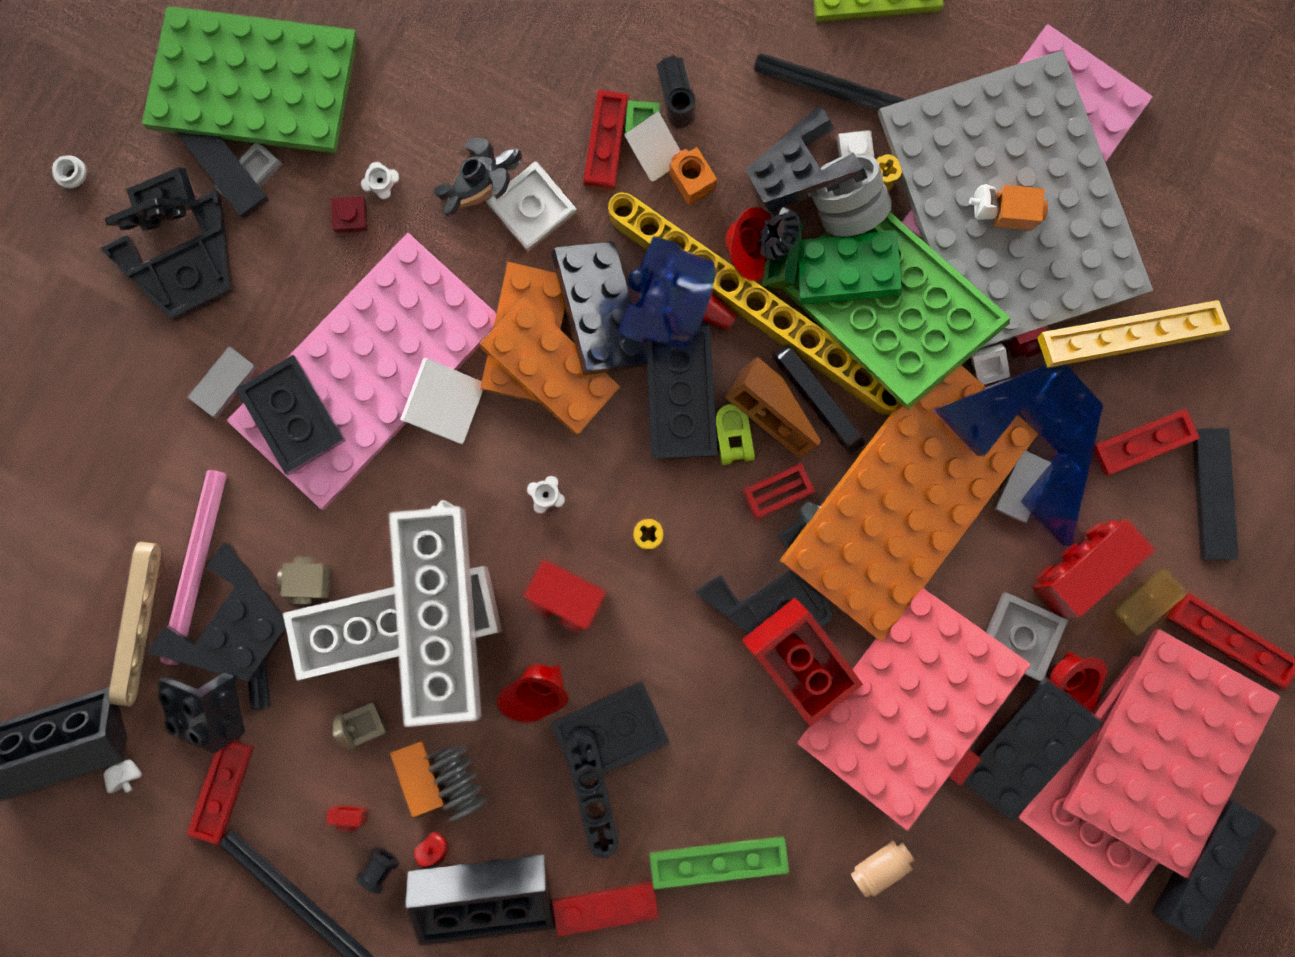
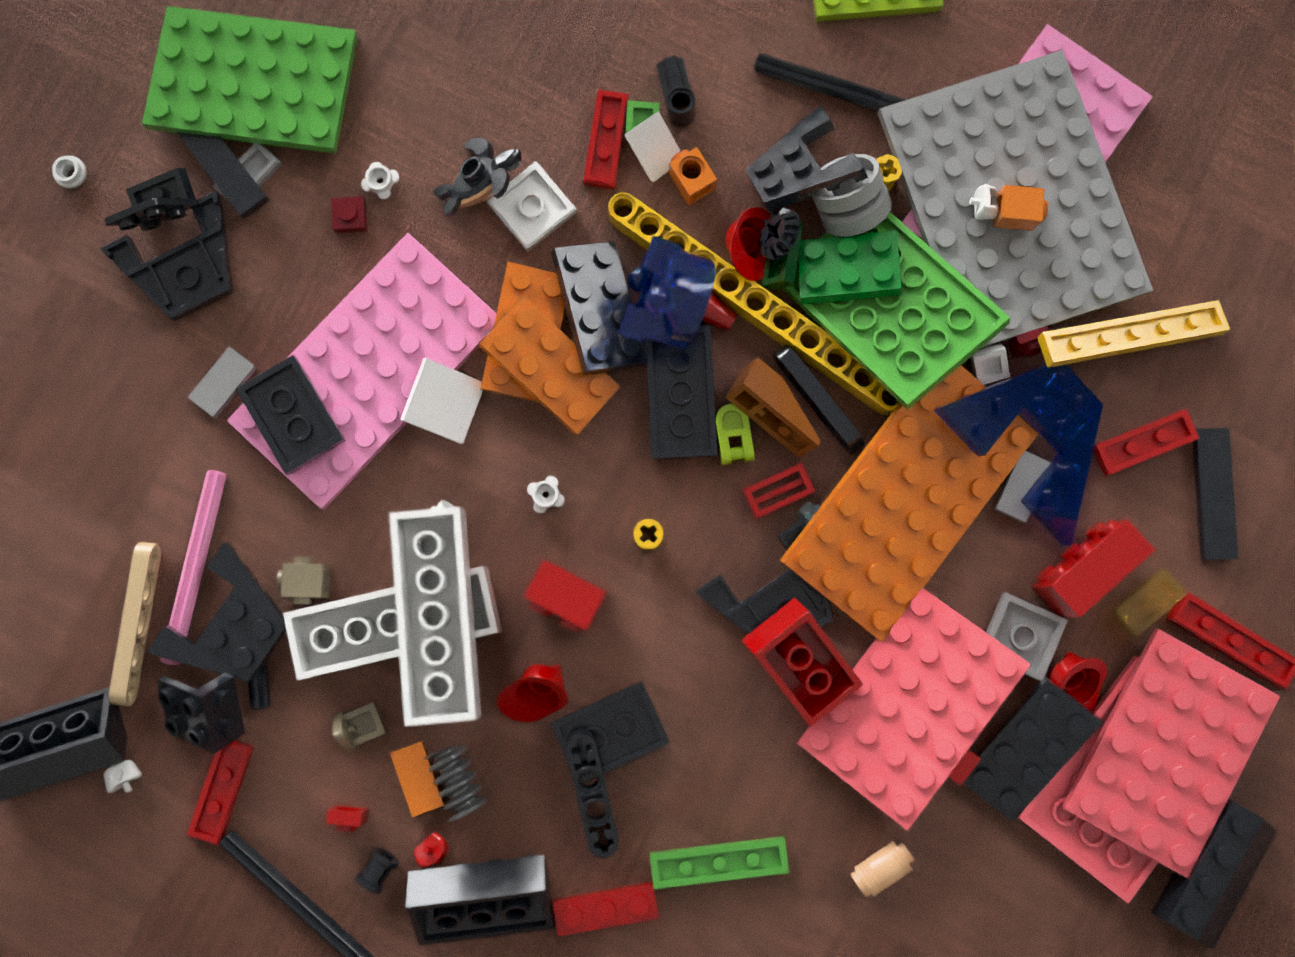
(855, 143): white plate -> none

